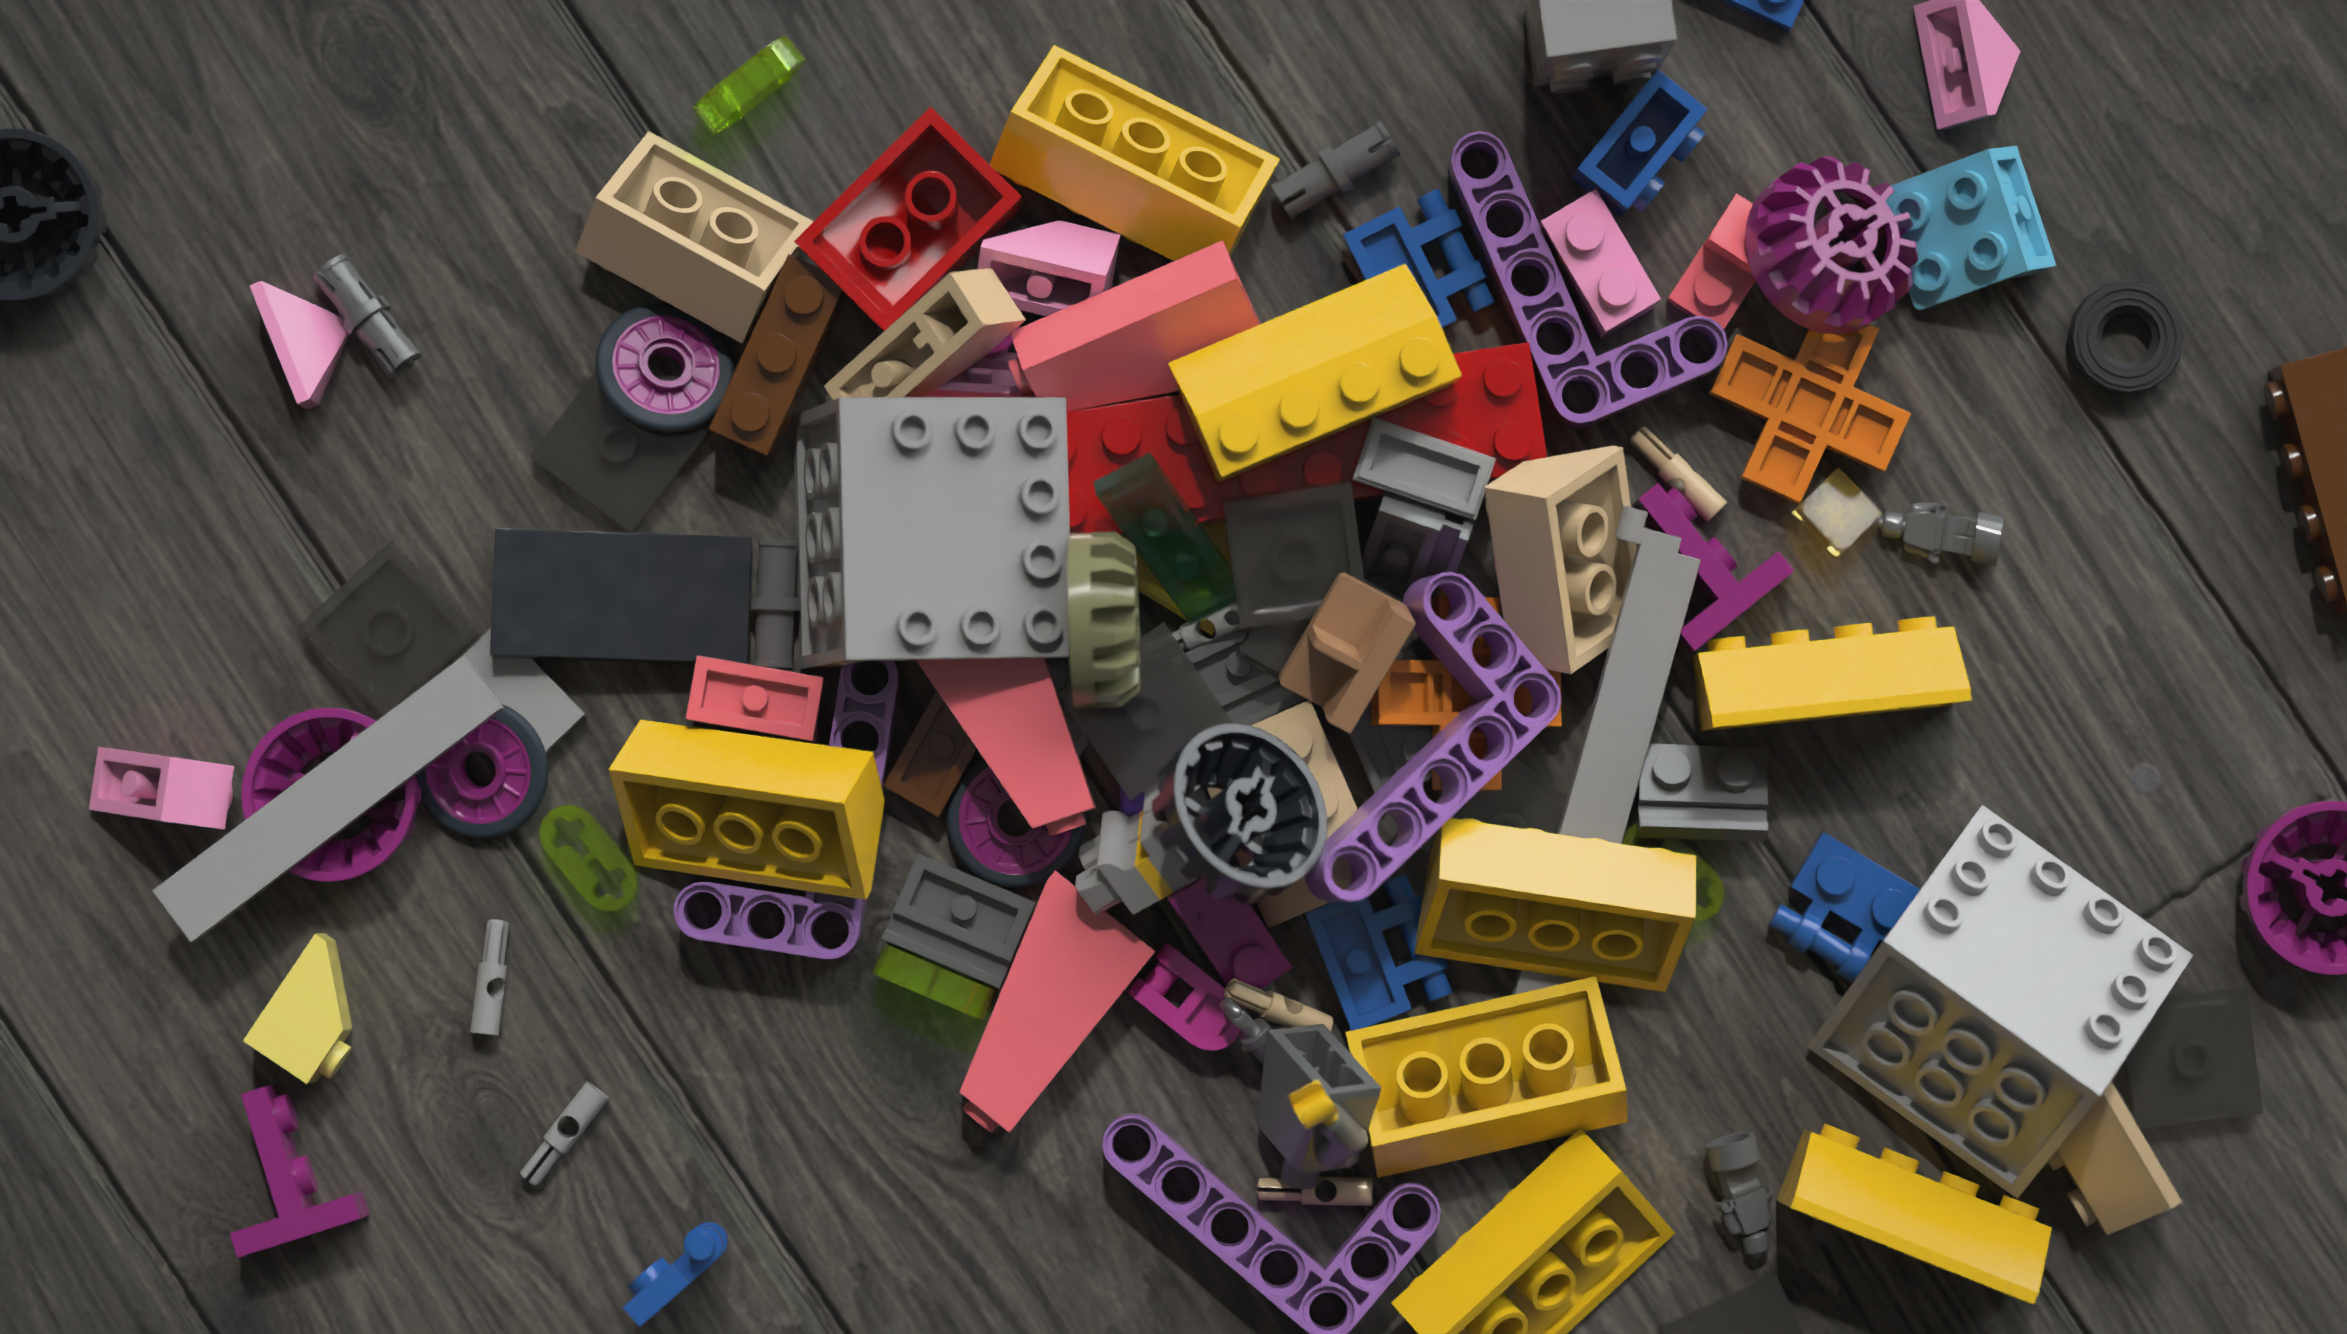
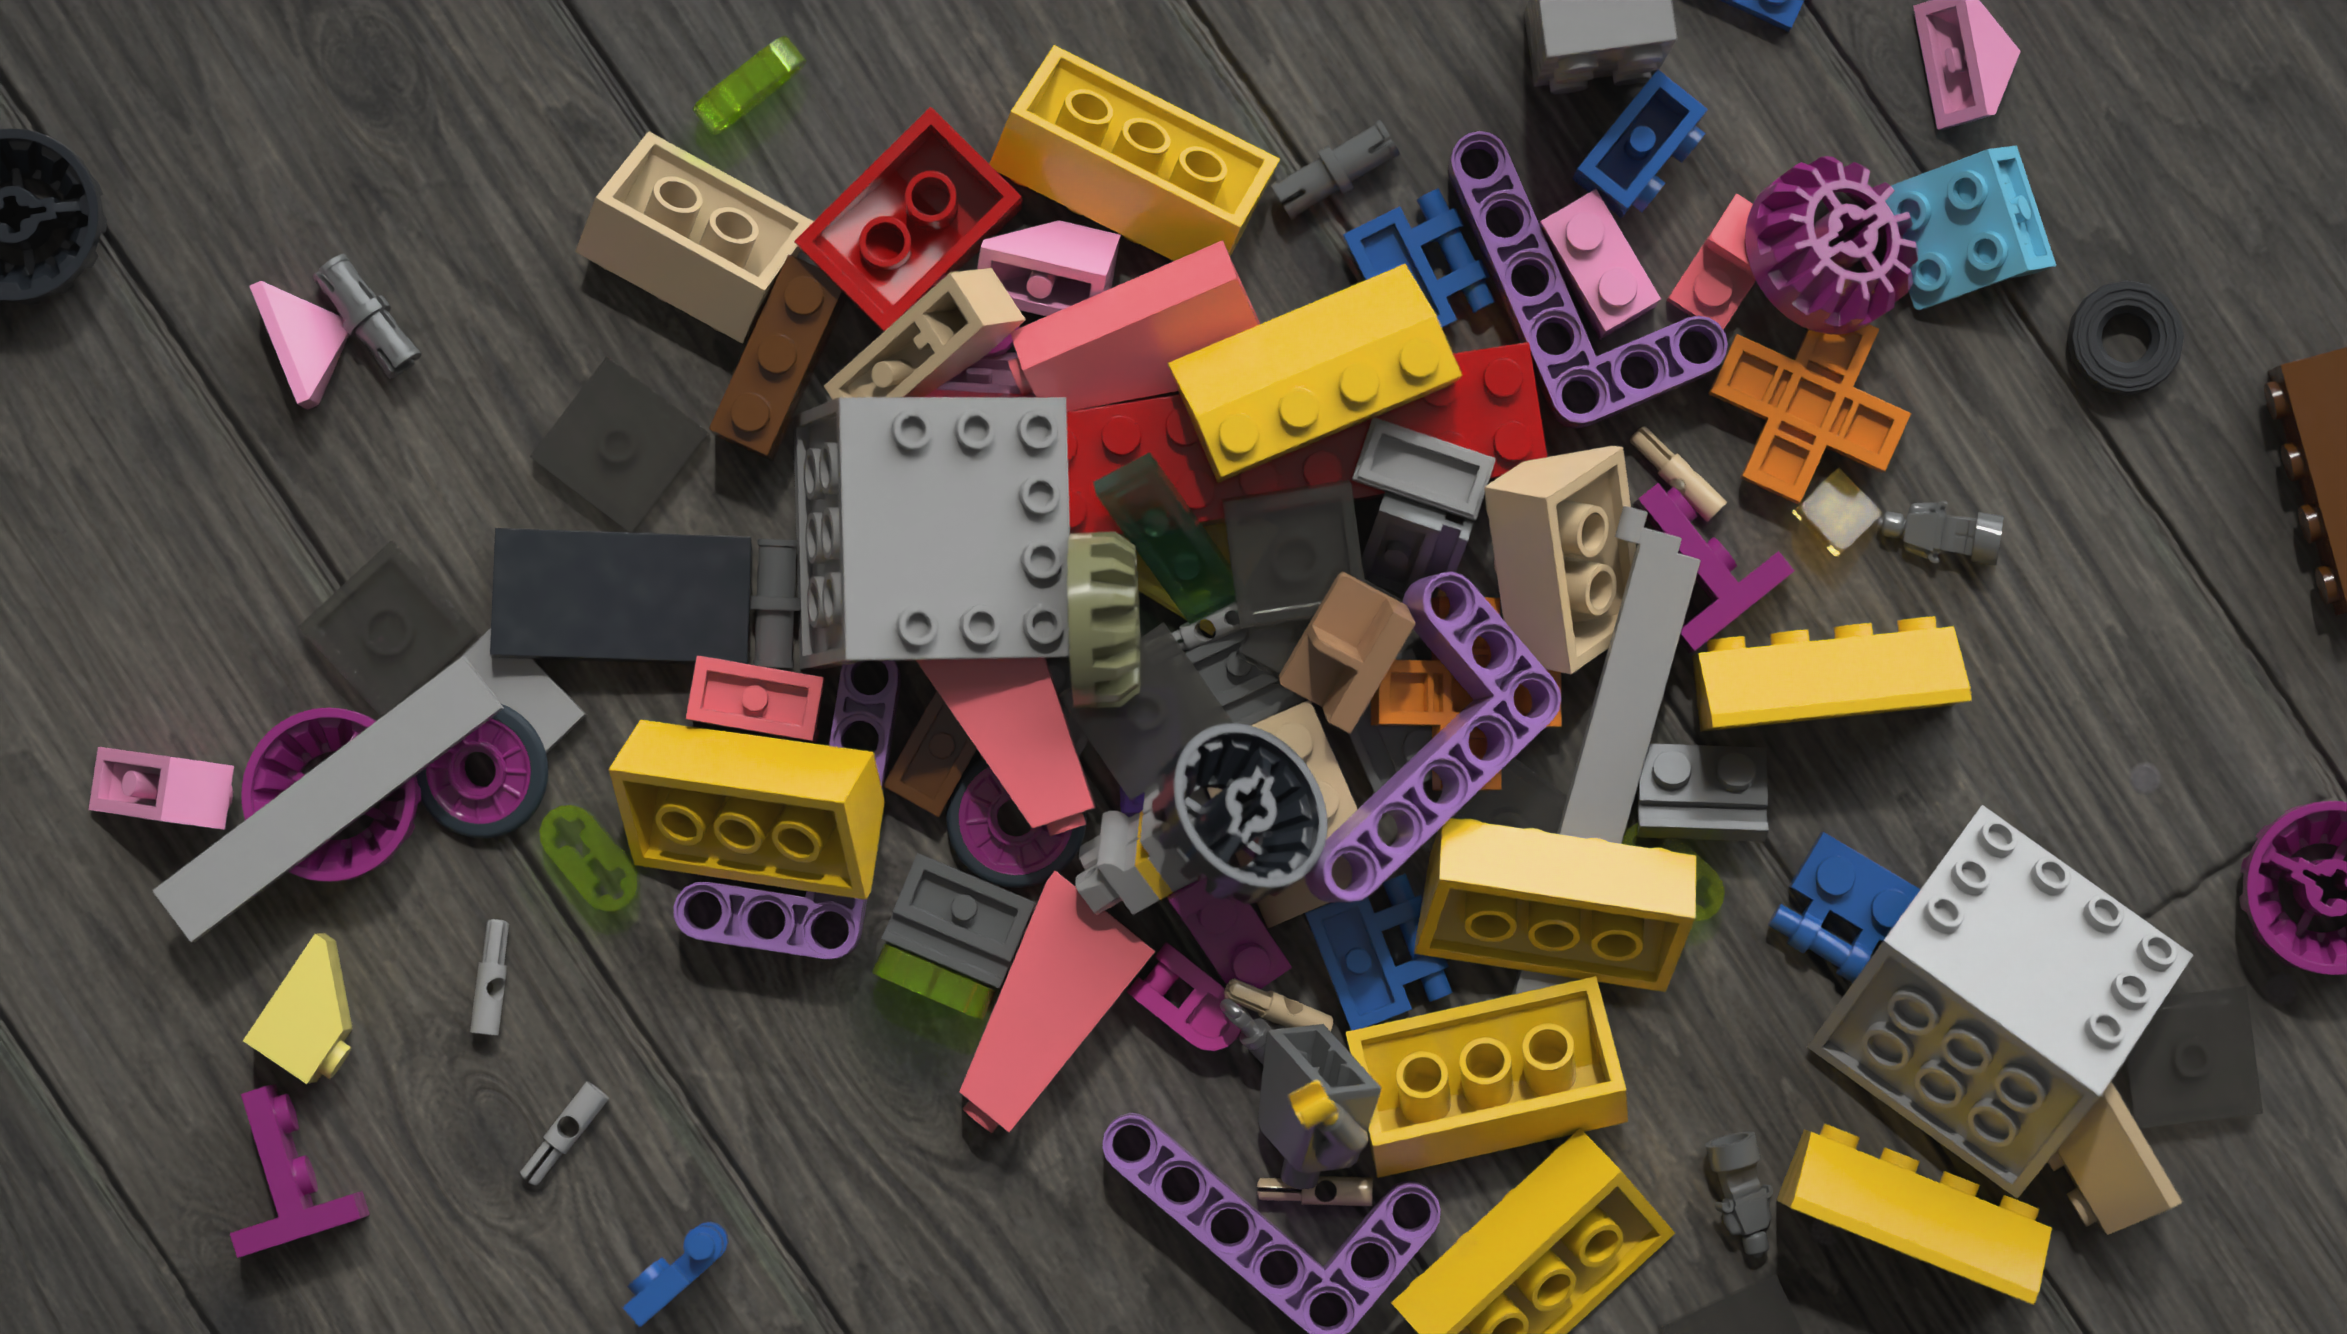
(658, 403): wheel -> none

